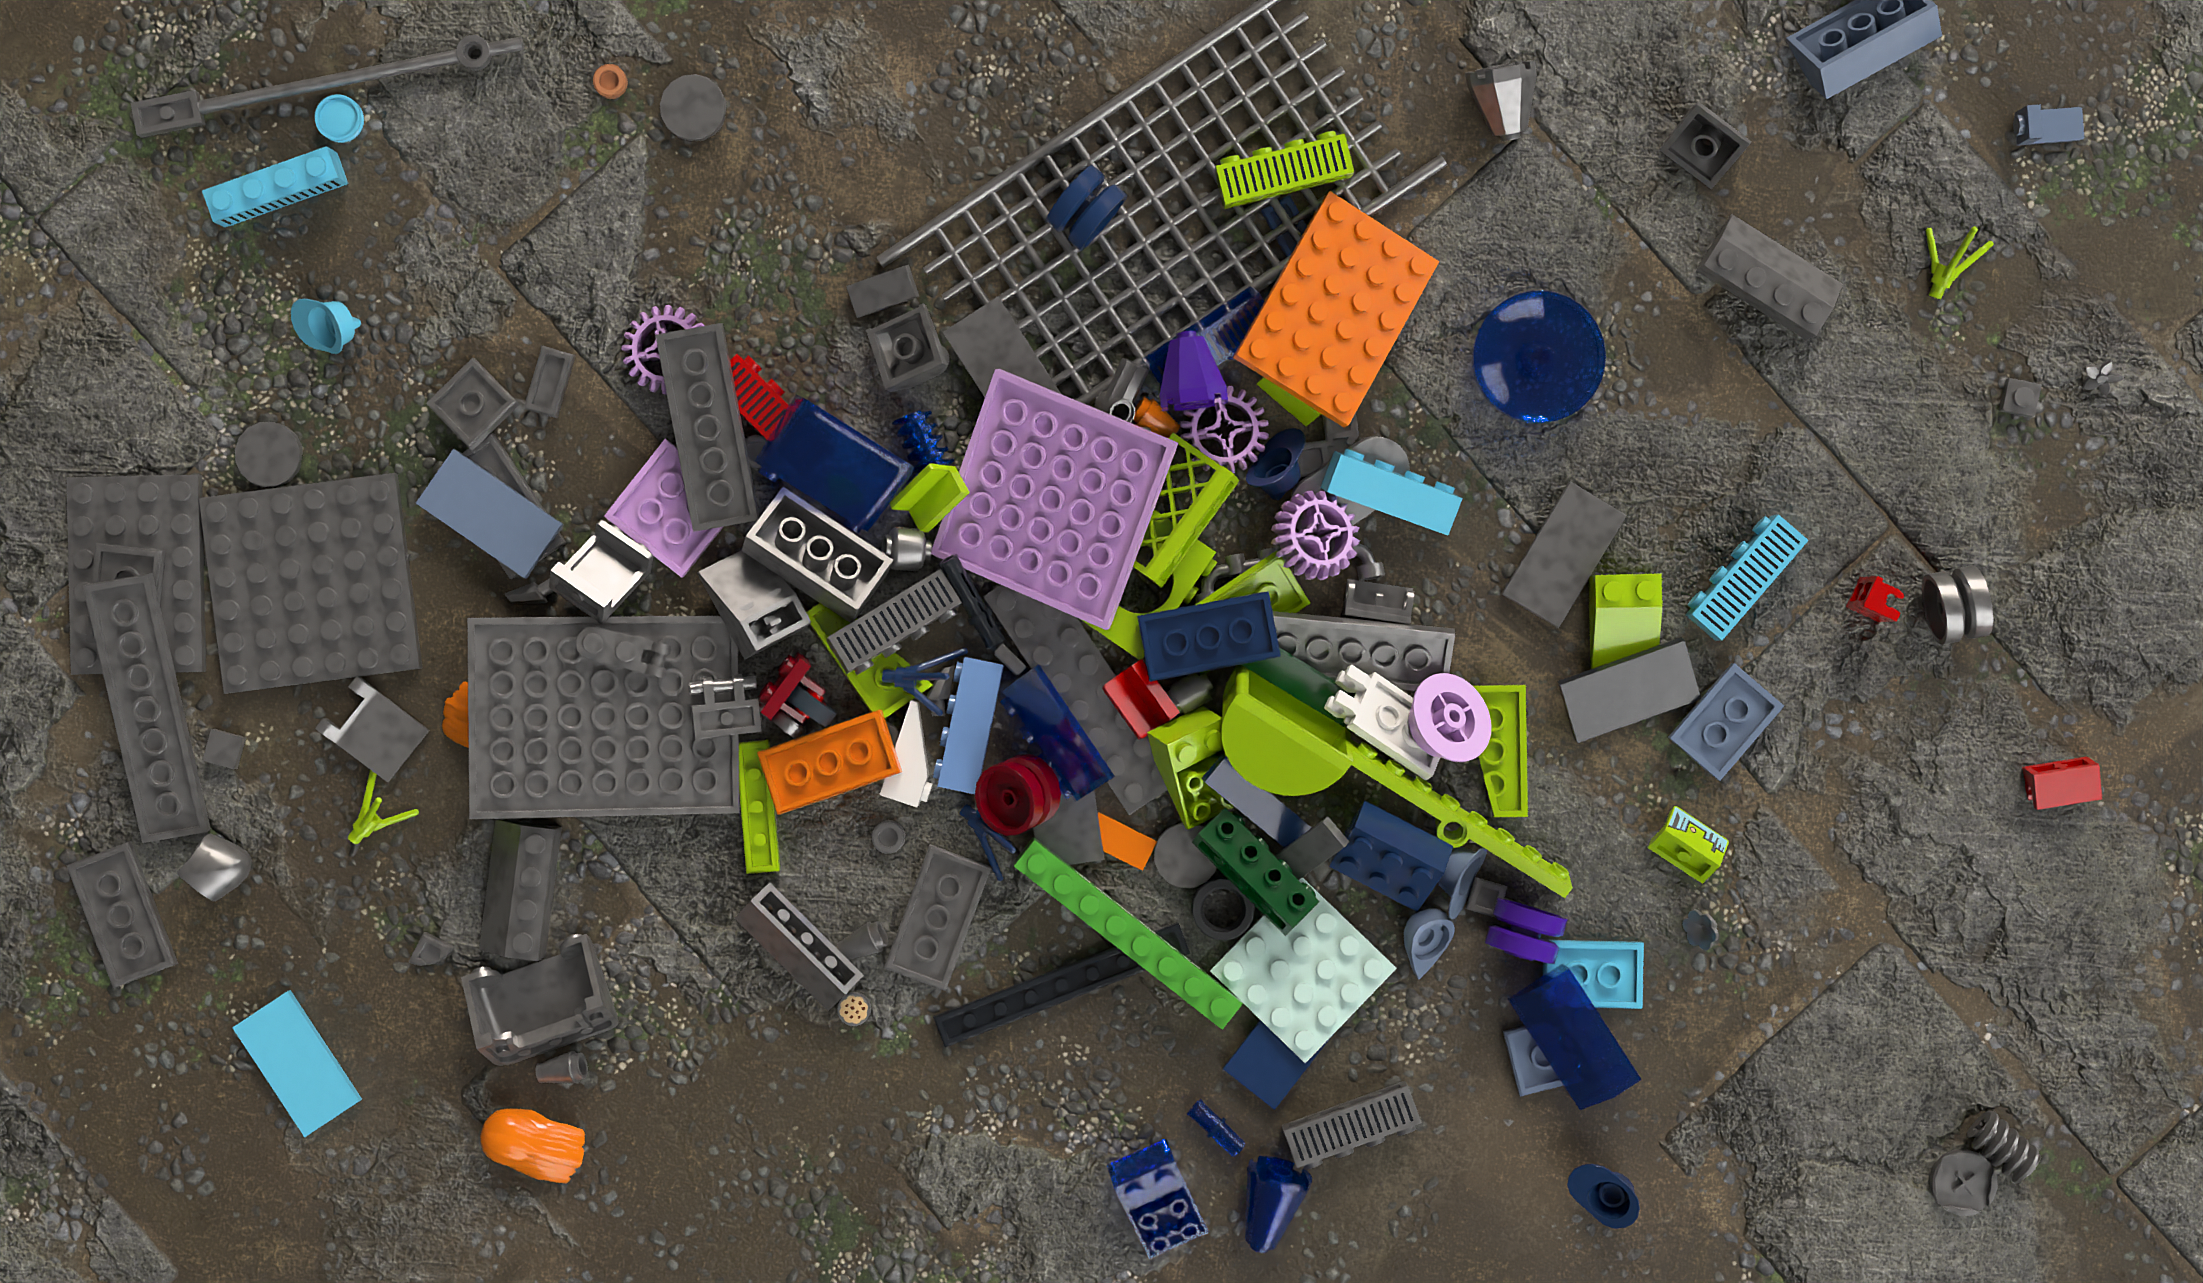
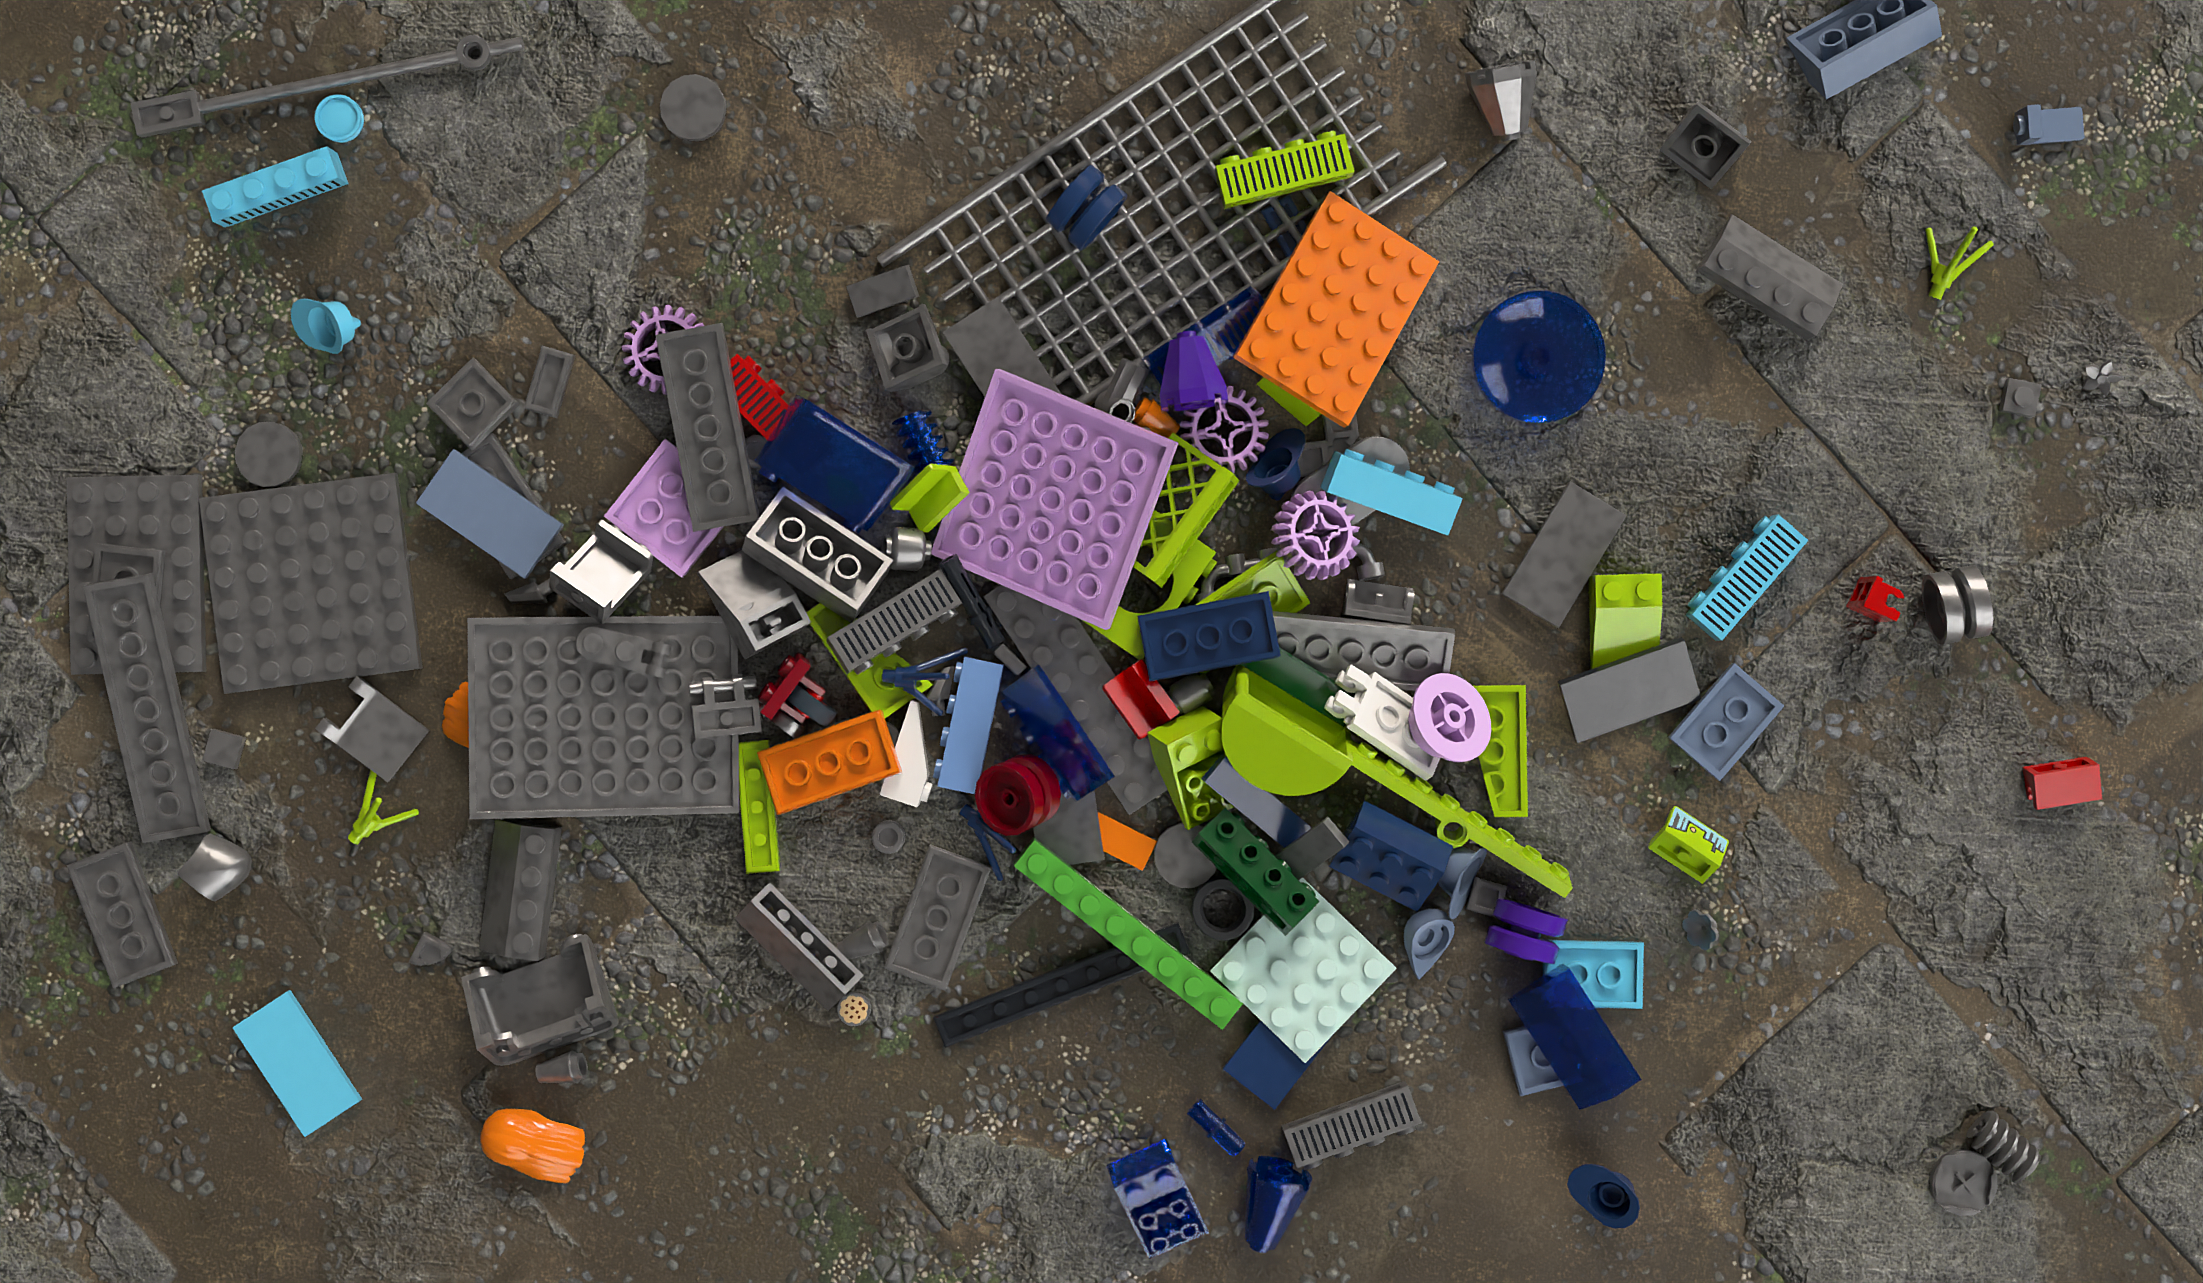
(610, 81): nougat tile -> none

